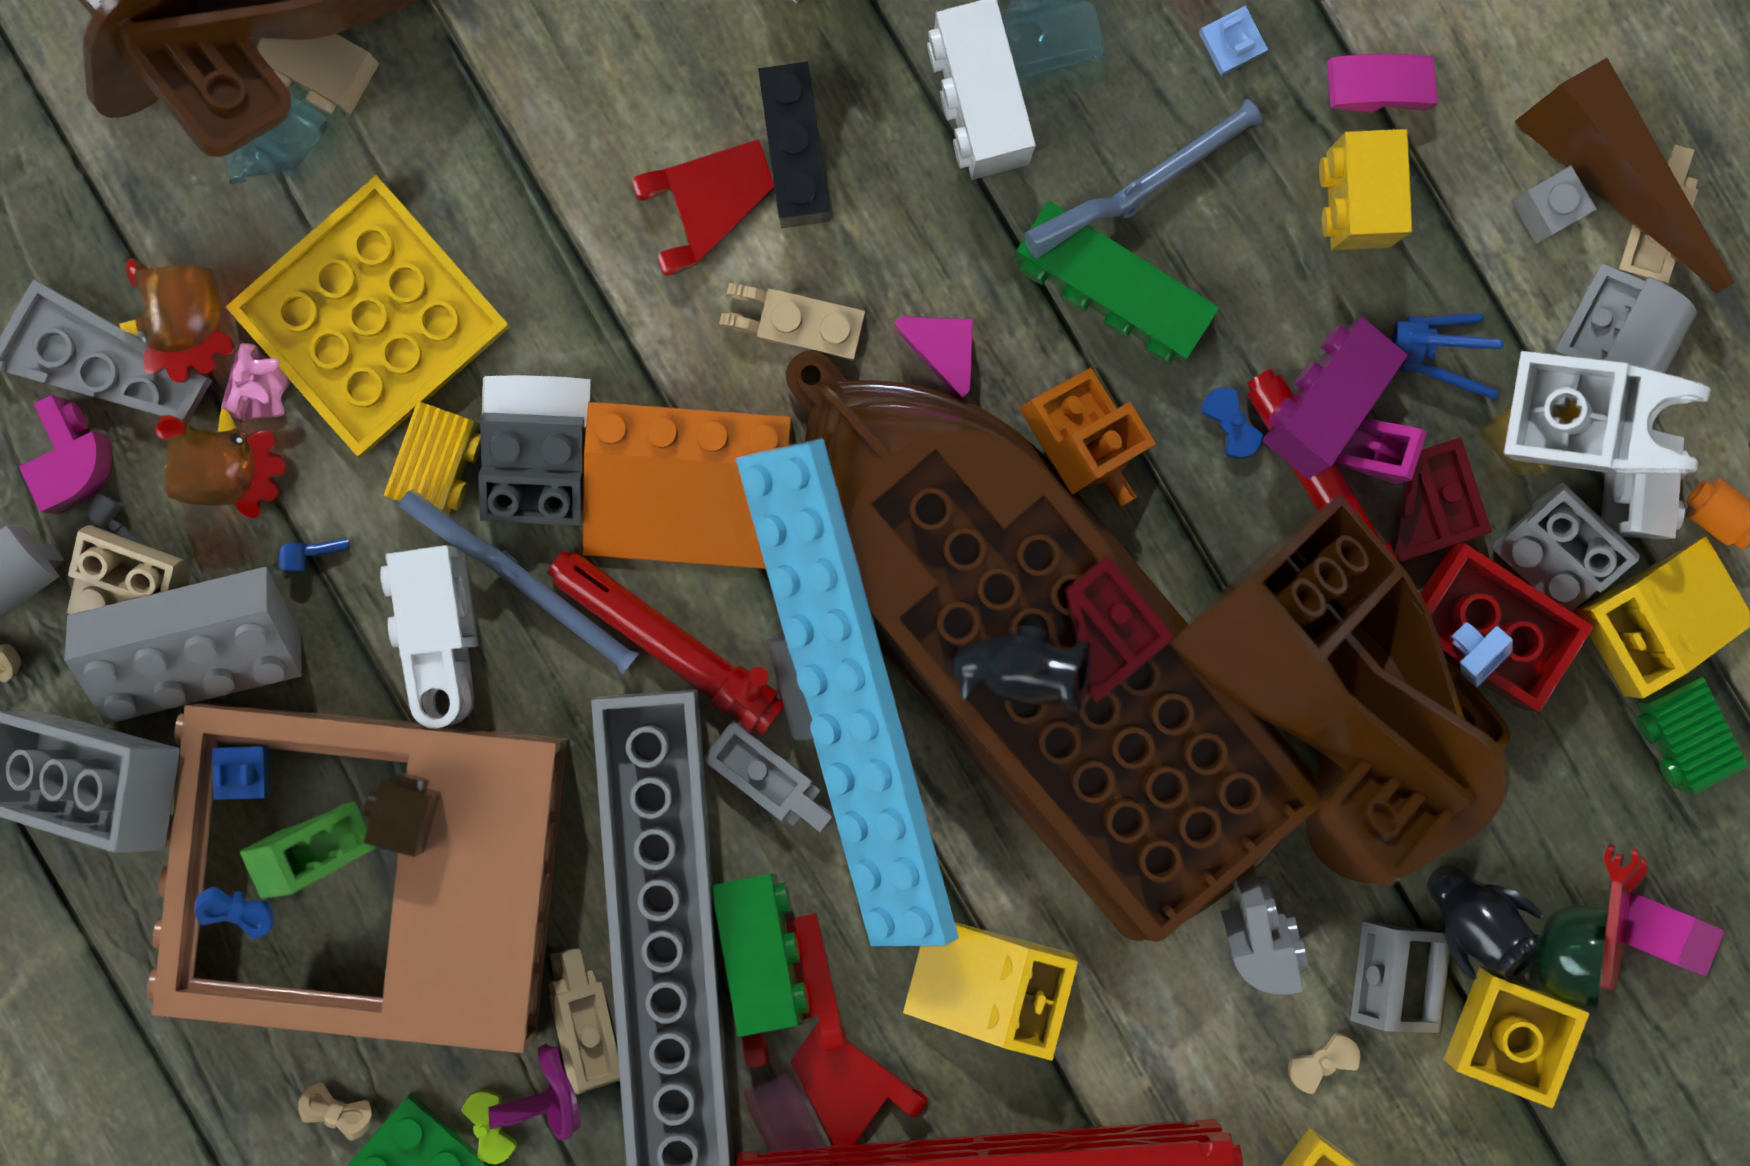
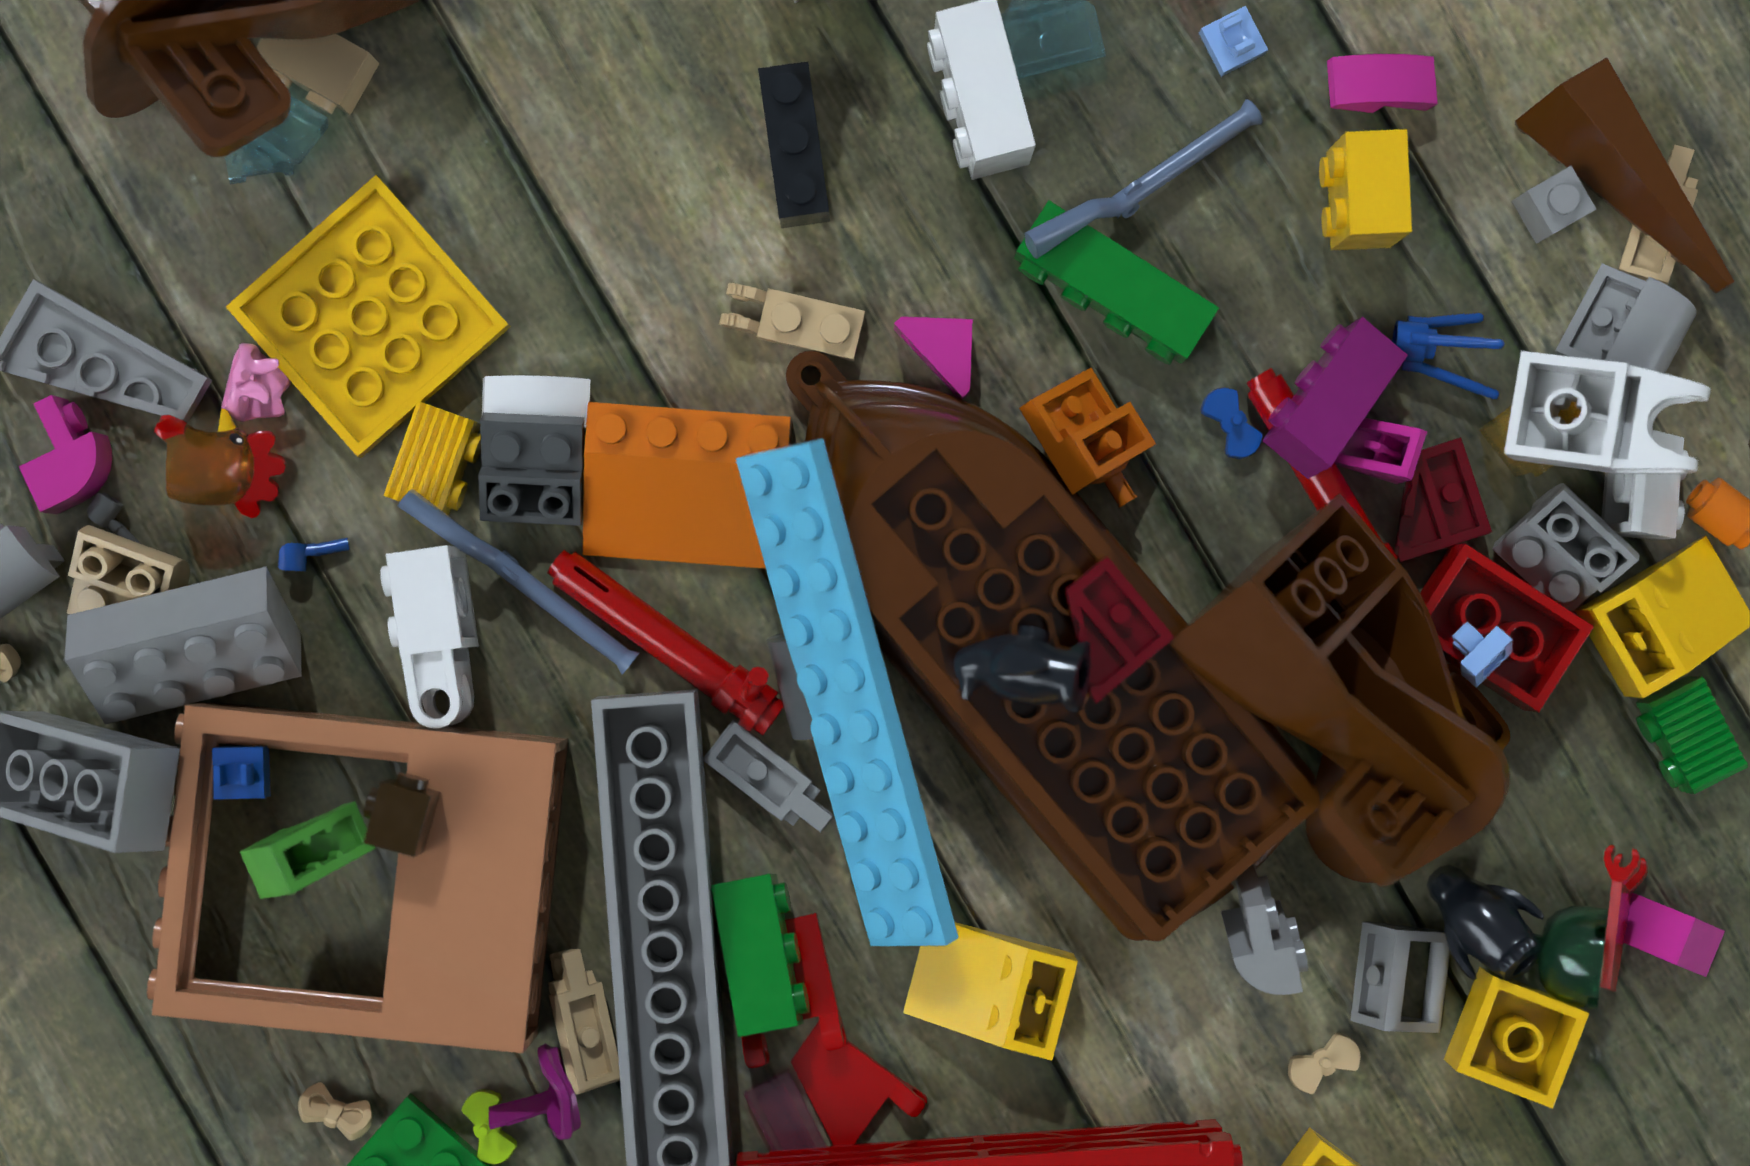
(178, 319): clear orange piece -> none
(252, 916): blue piece -> none
(710, 198): red flag -> none

